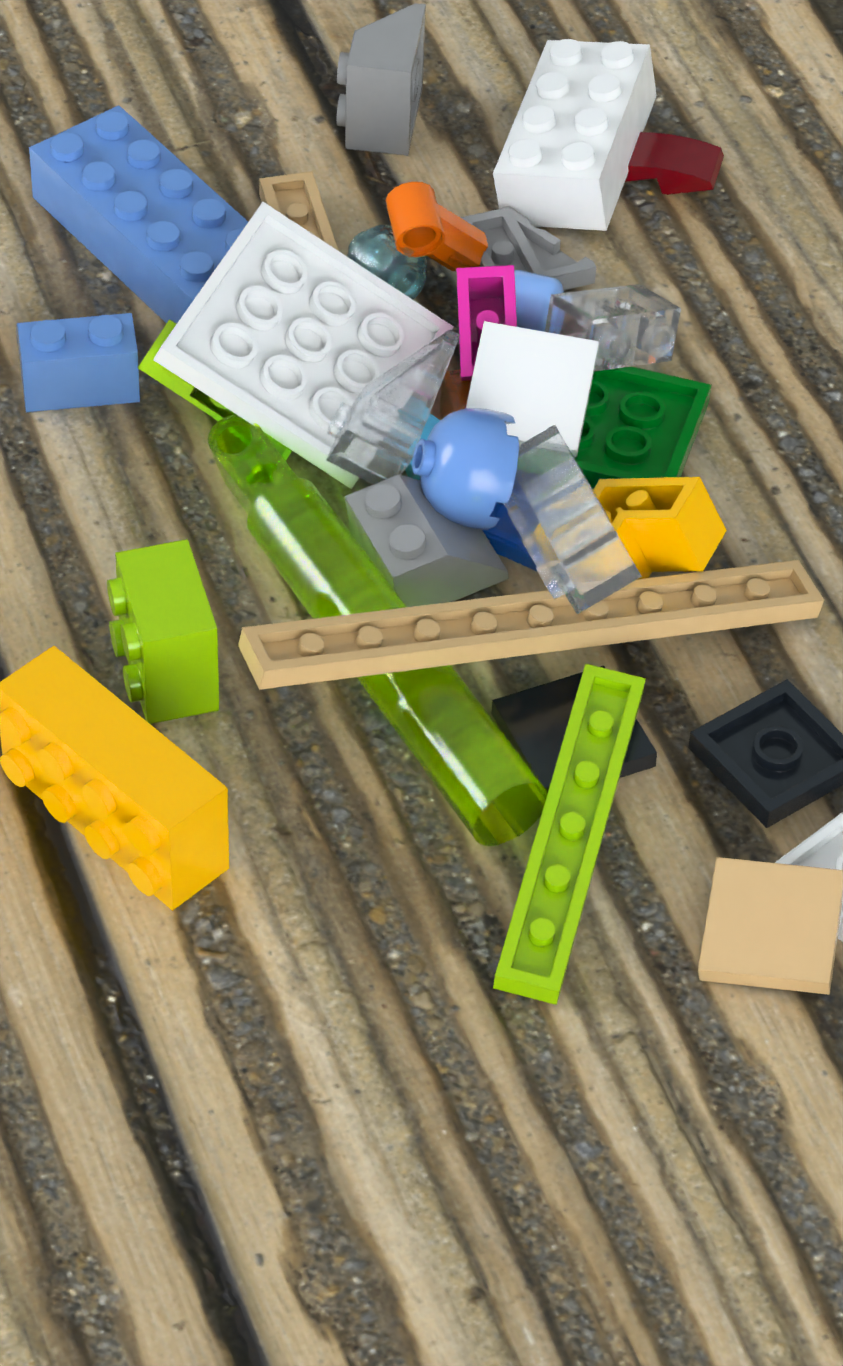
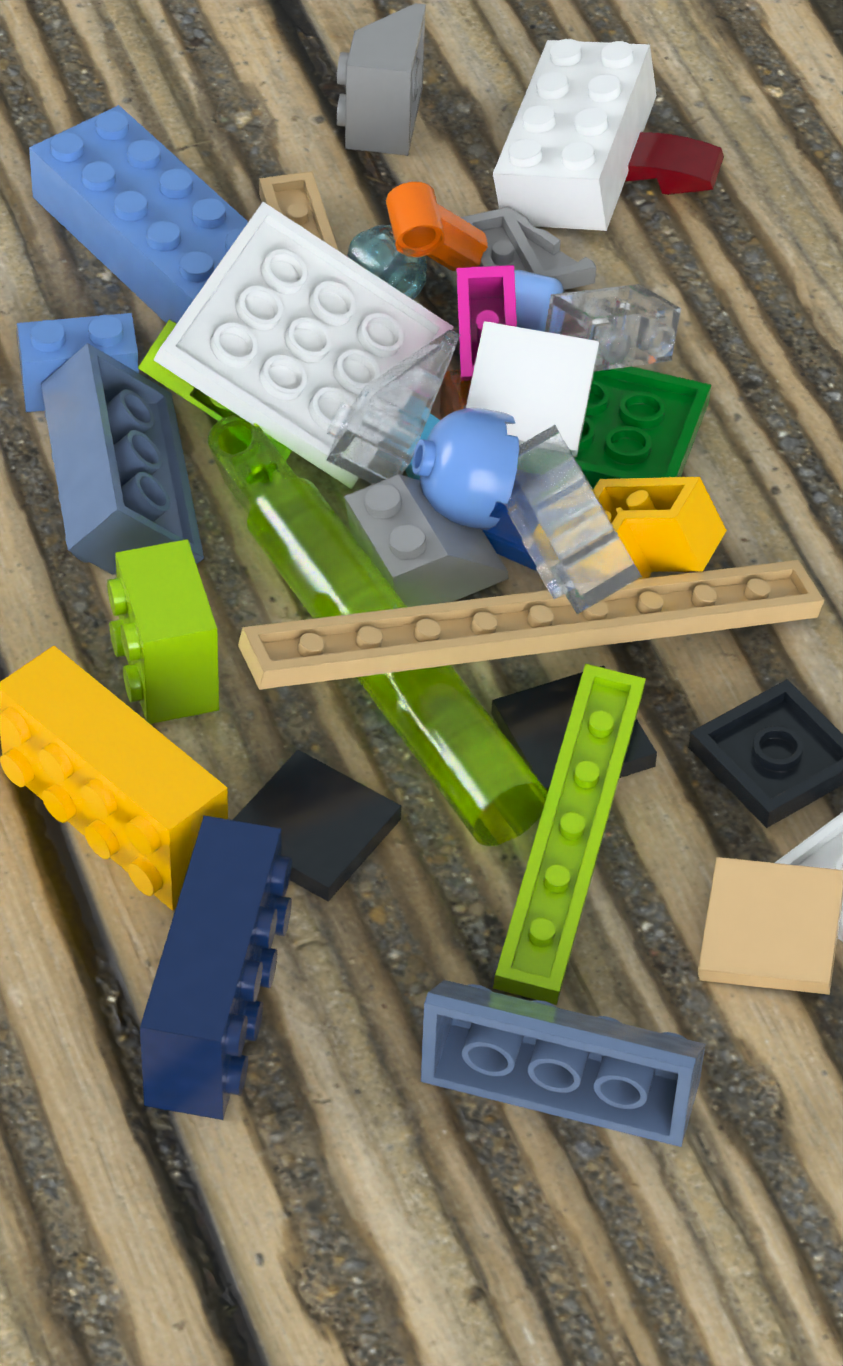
(116, 460): none -> sand blue slope
(214, 968): none -> dark blue brick
(324, 821): none -> black tile
(560, 1061): none -> sand blue slope

